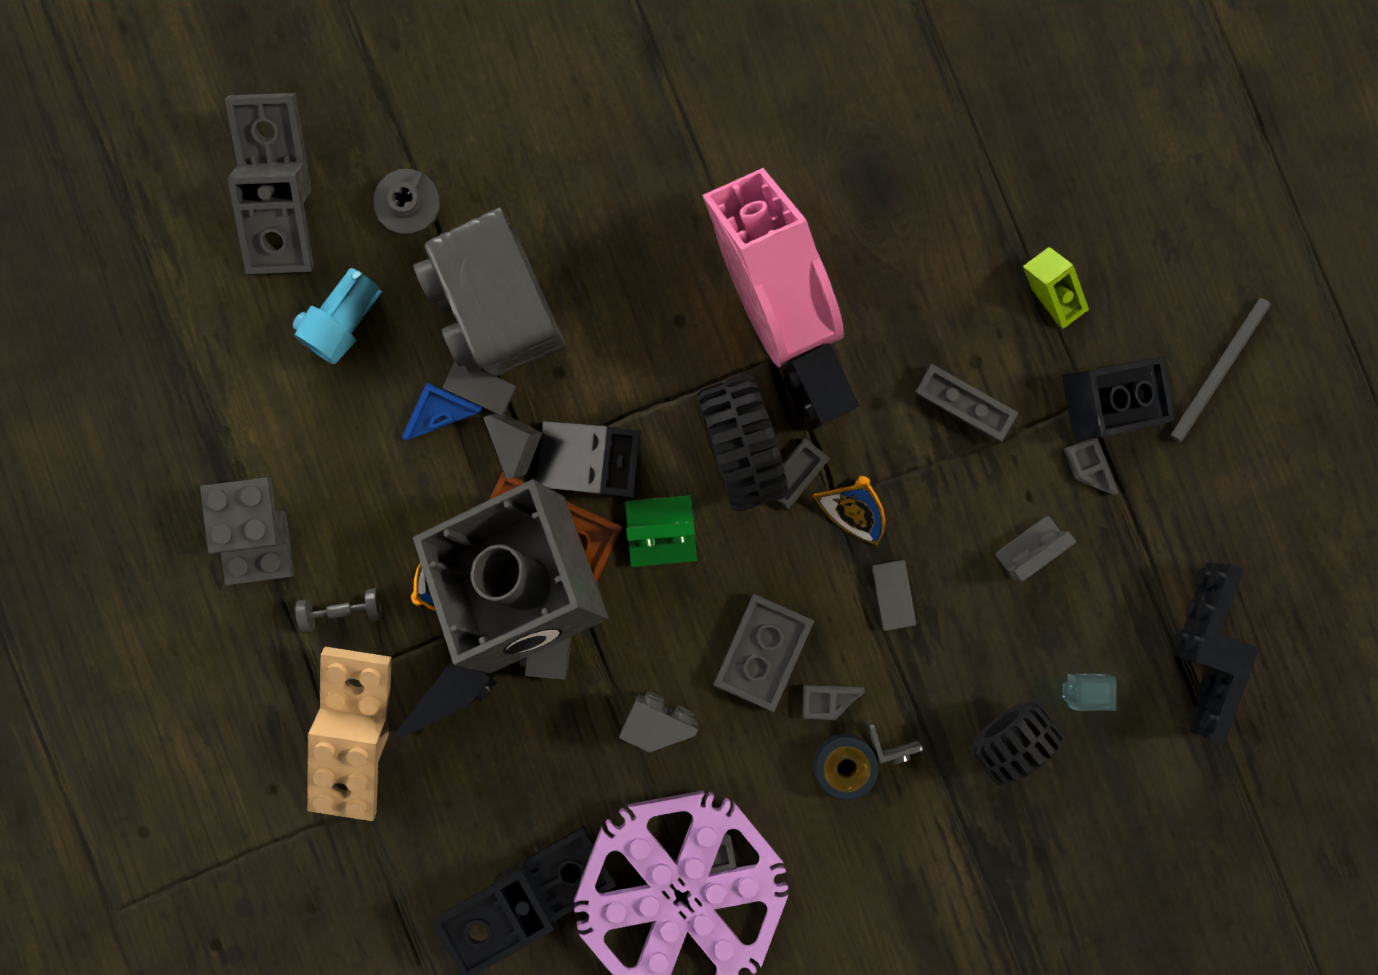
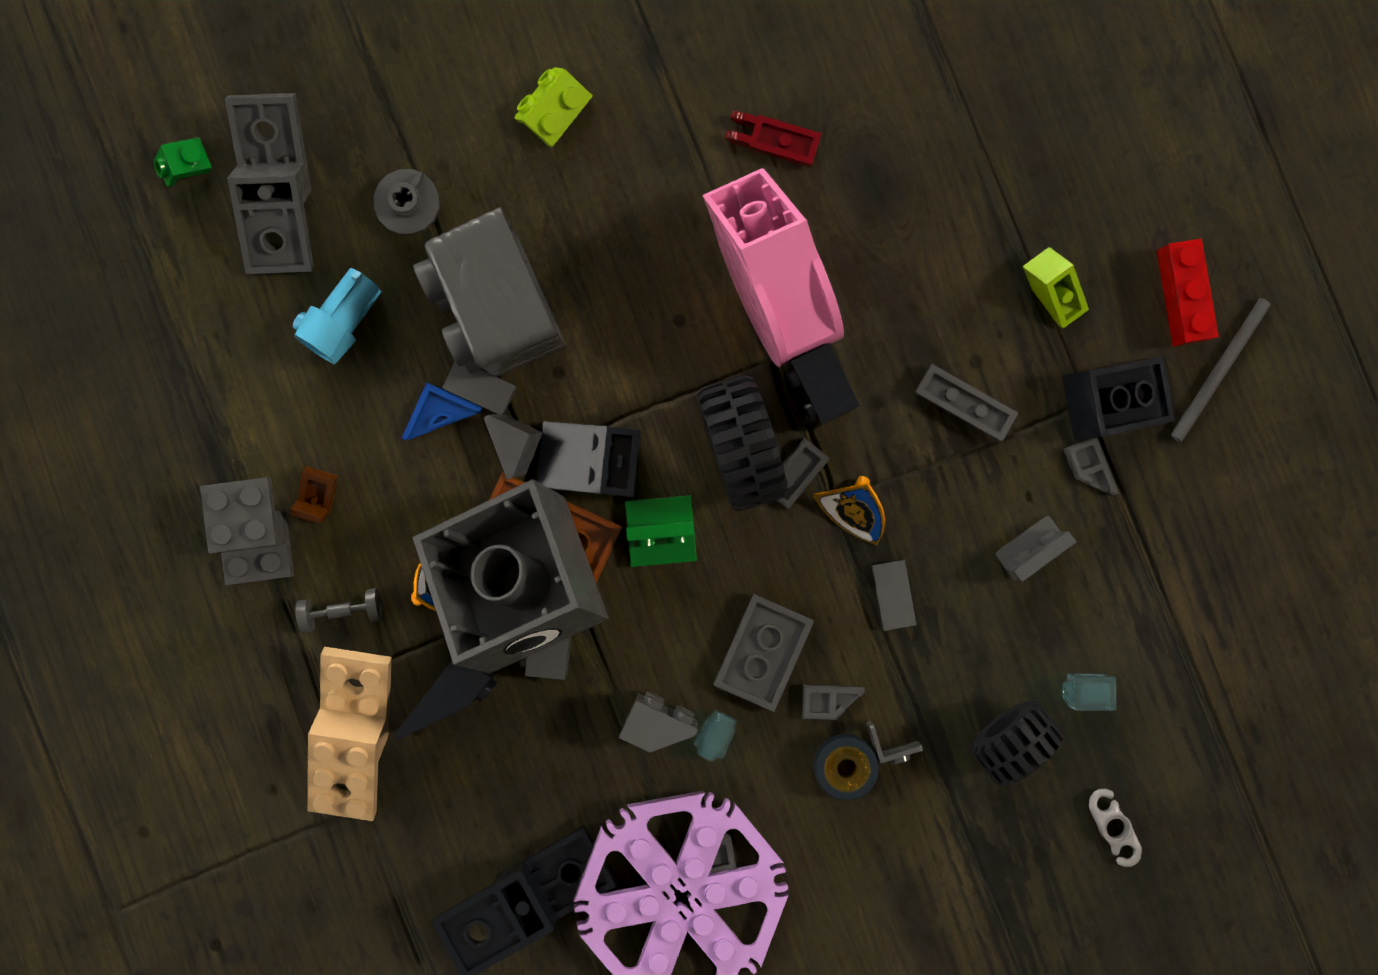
(181, 160): none -> green bracket
(315, 495): none -> reddish brown bracket
(552, 105): none -> lime bracket
(715, 735): none -> clear light blue brick
(776, 138): none -> dark red hinge
(1127, 837): none -> light grey piece
(1187, 292): none -> red brick
(1226, 657): black bracket -> none

